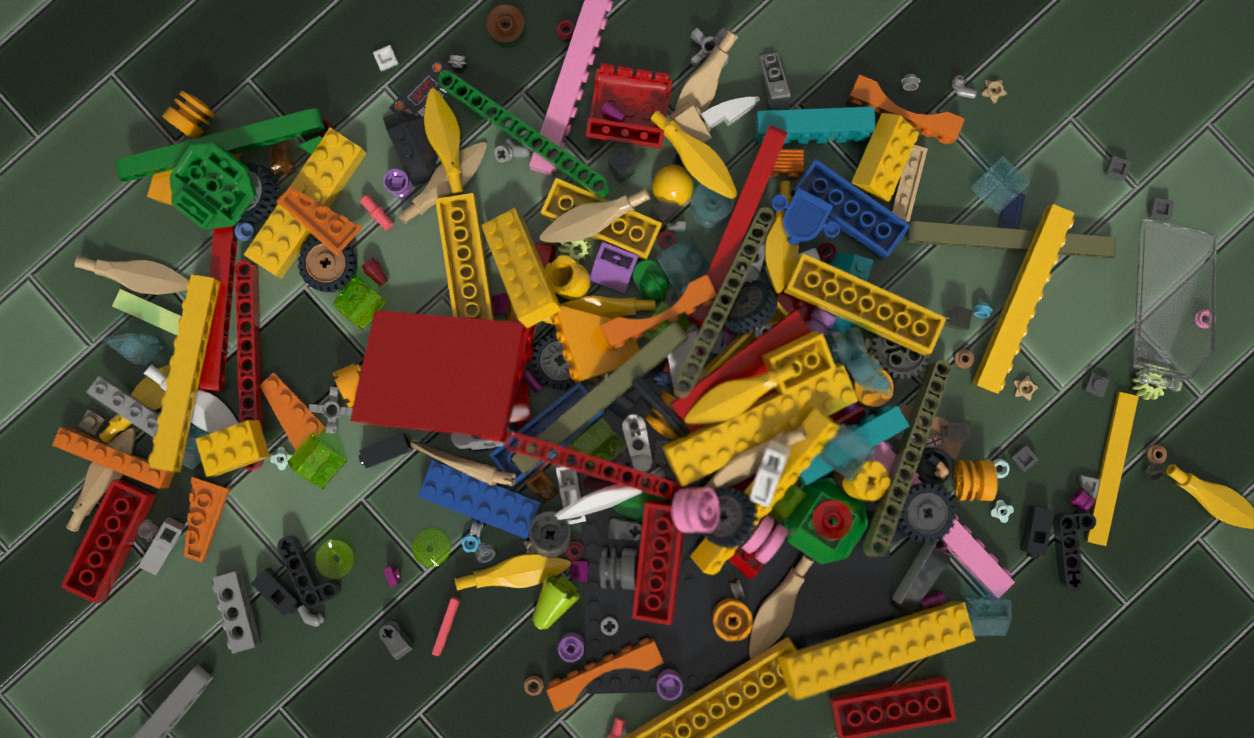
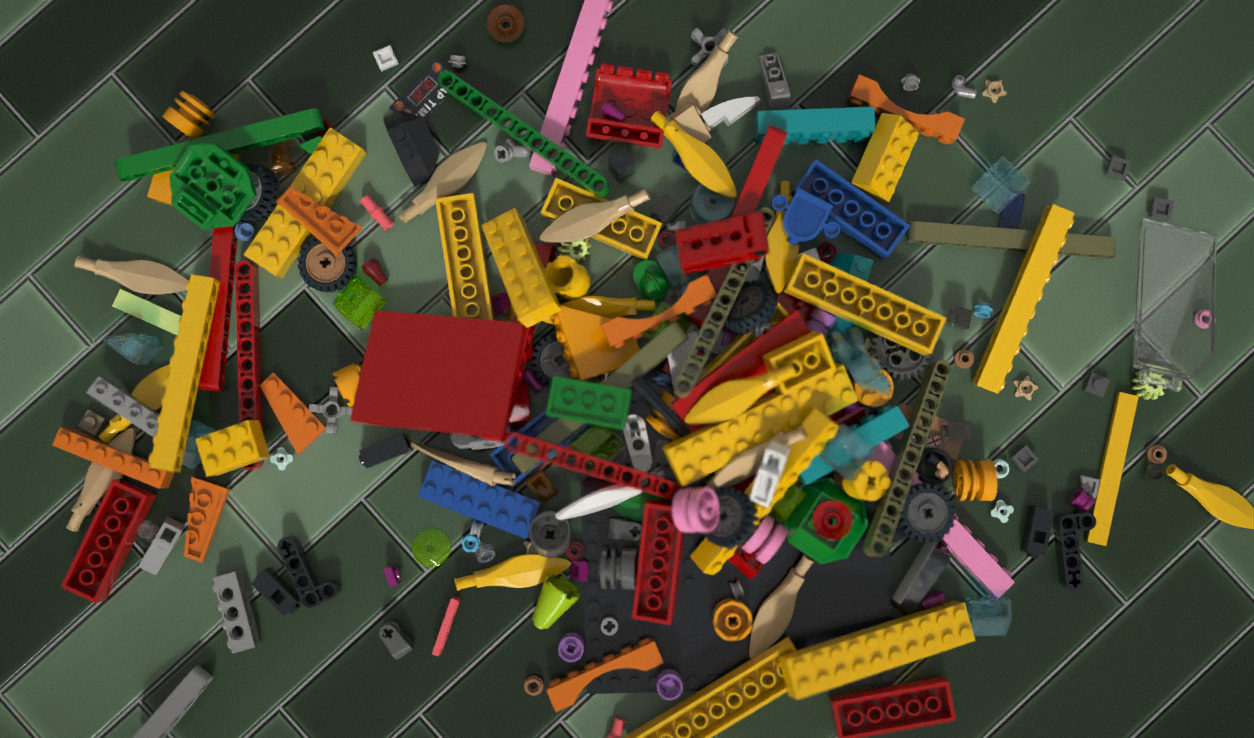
(208, 410): white animal -> none
(310, 619): light grey arm -> none
(316, 461): clear neon green slope -> none
(325, 559): clear neon green dish -> none
(397, 183): medium lavender wheel -> none
(444, 137): yellow animal -> none
(565, 24): dark red plate -> none
(569, 489): white slope -> none
(589, 402): none -> green plate
(613, 267): medium lavender slope -> none
(673, 184): yellow piece -> none
(751, 246): none -> red hinge
(789, 163): orange brick -> none
(909, 183): tan plate -> none

